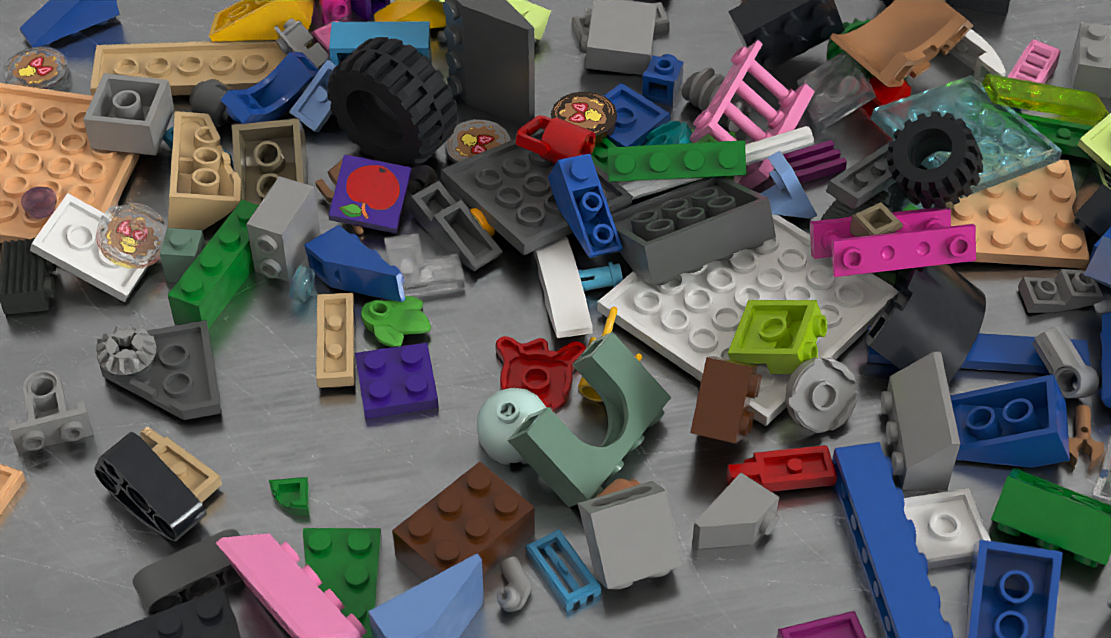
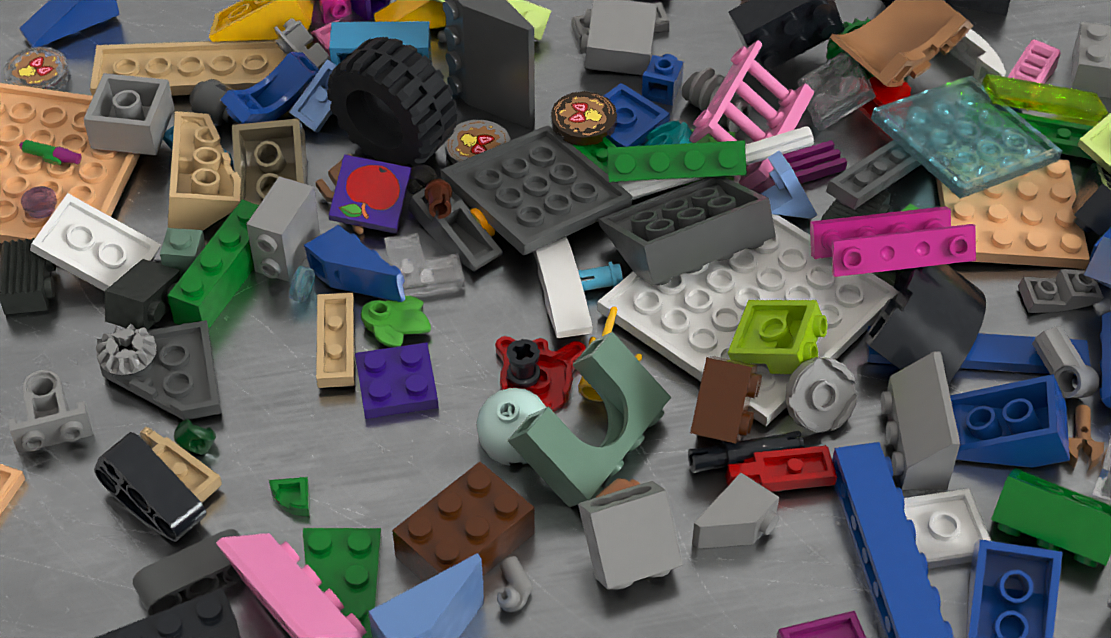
(50, 153): none -> piece
(131, 235): clear tile -> none
(140, 295): none -> pearl dark grey brick
(194, 437): none -> dark green piece
(438, 195): none -> copper pin
(523, 366): none -> black bush
(558, 141): red piece -> none
(578, 594): dark azure tile -> none
(584, 205): blue slope -> none
(735, 453): none -> black pin
(874, 221): dark tan slope -> none
(927, 137): black tyre -> none

